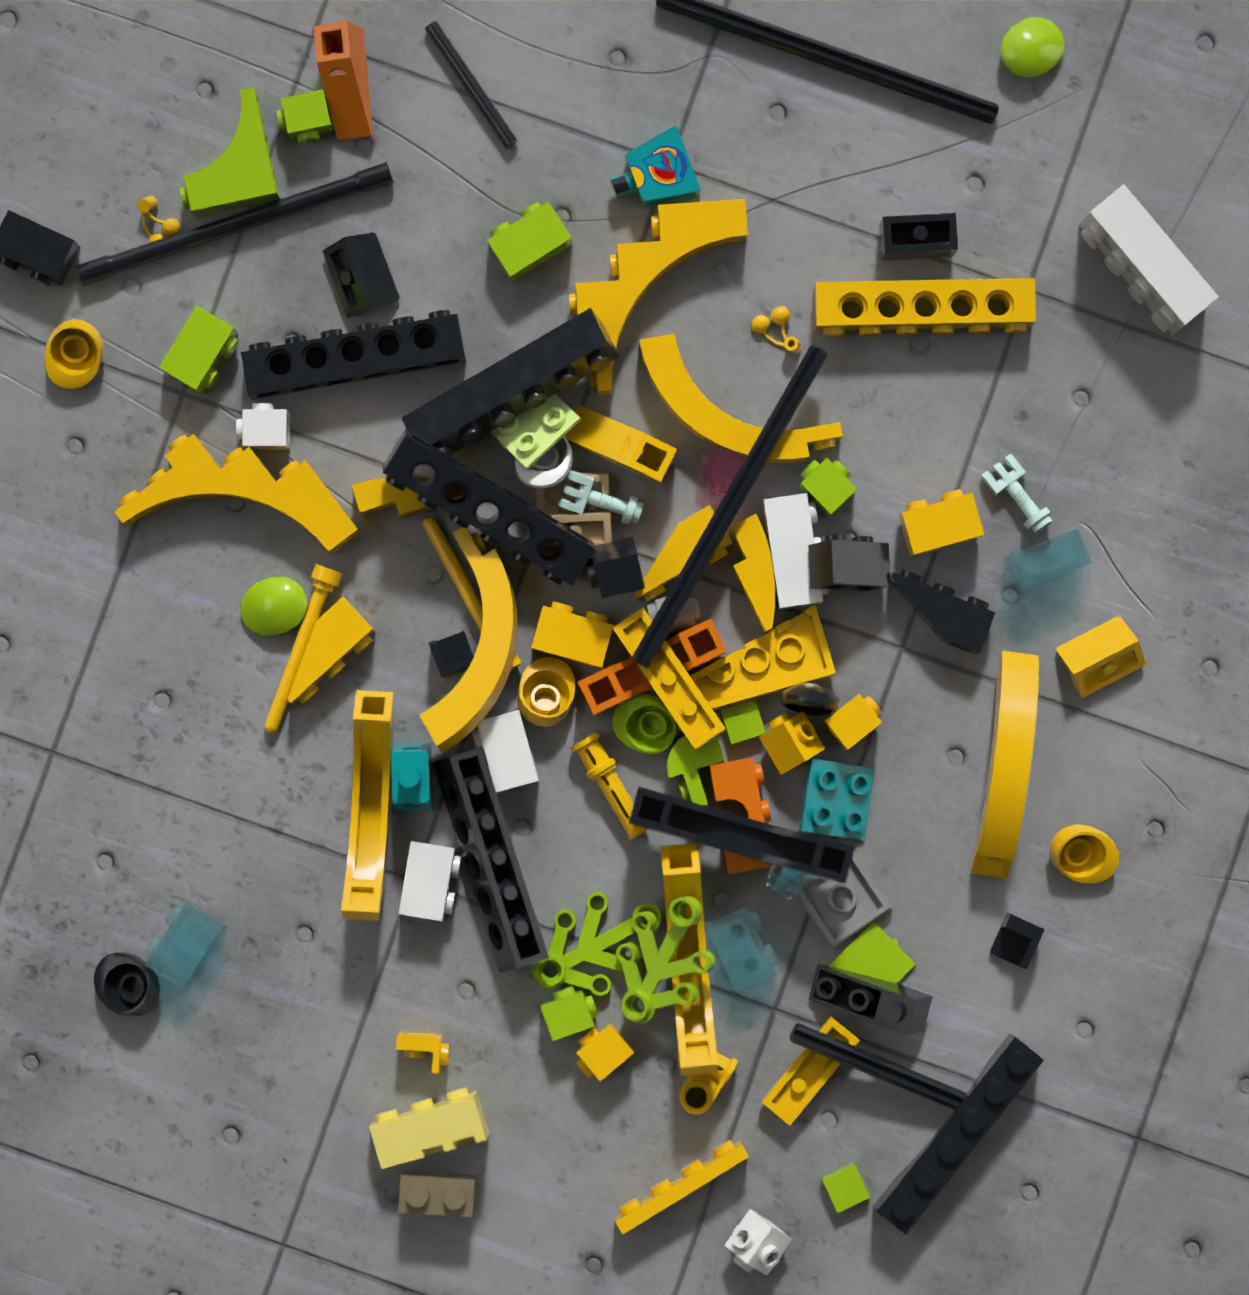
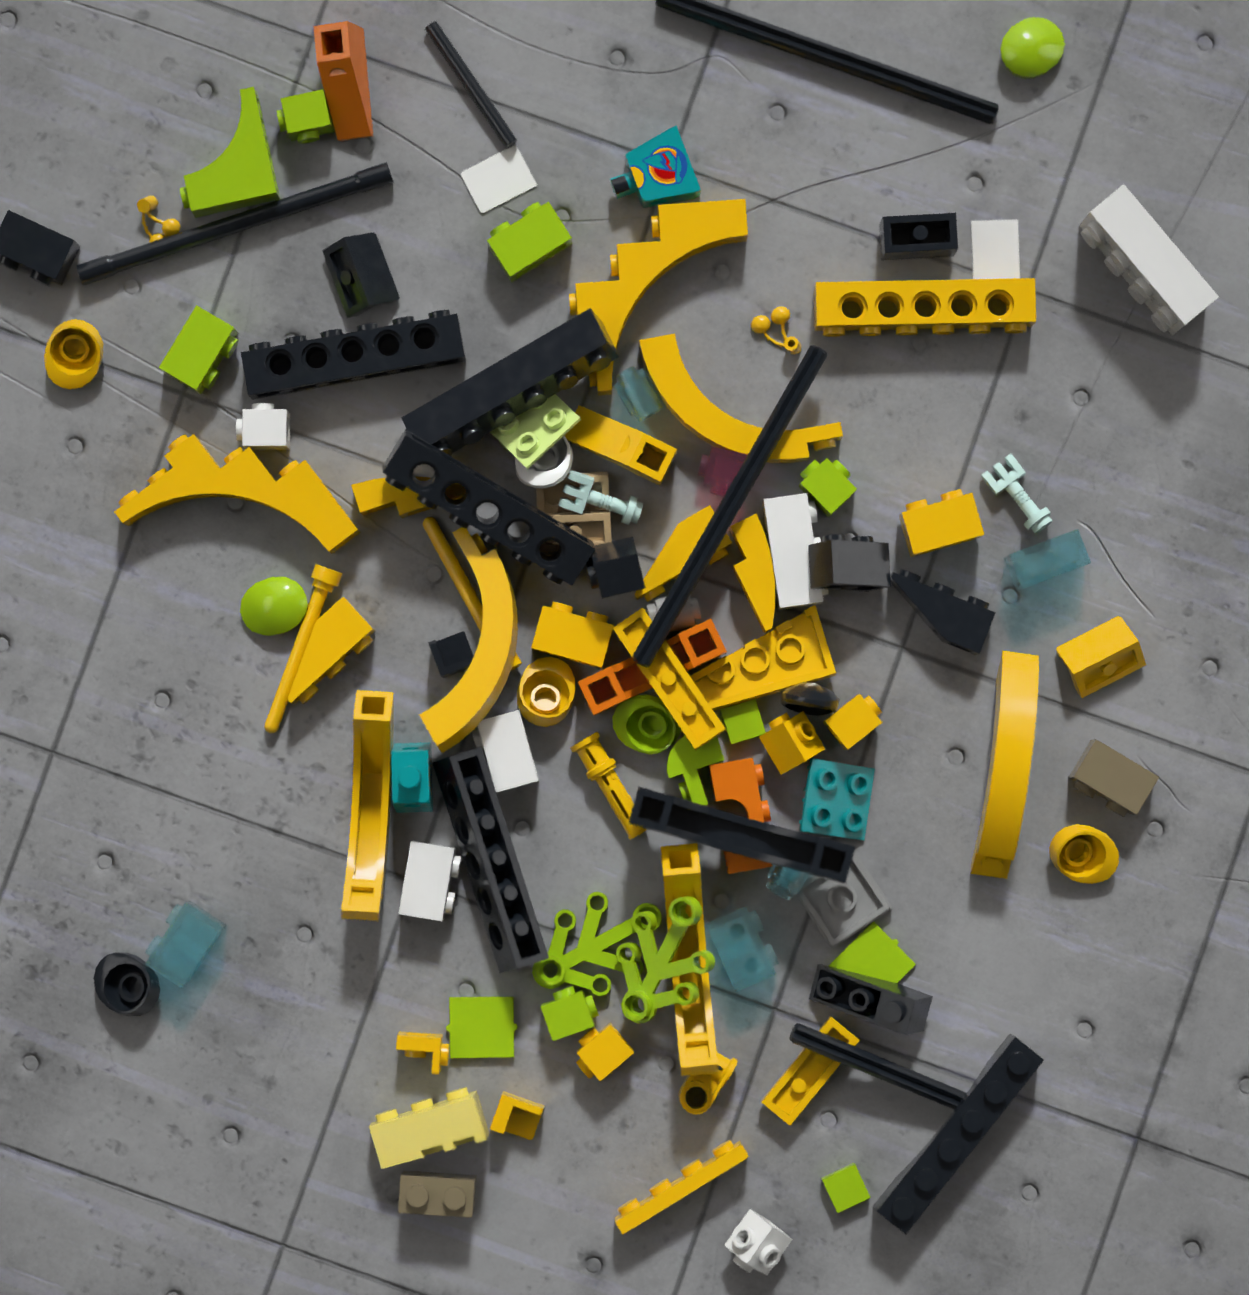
(481, 1027): none -> lime piece
(498, 179): none -> white sticker
(517, 1116): none -> yellow panel
(638, 393): none -> clear light blue brick
(995, 249): none -> white sticker
(1016, 940): black panel -> none
(1113, 778): none -> dark tan brick

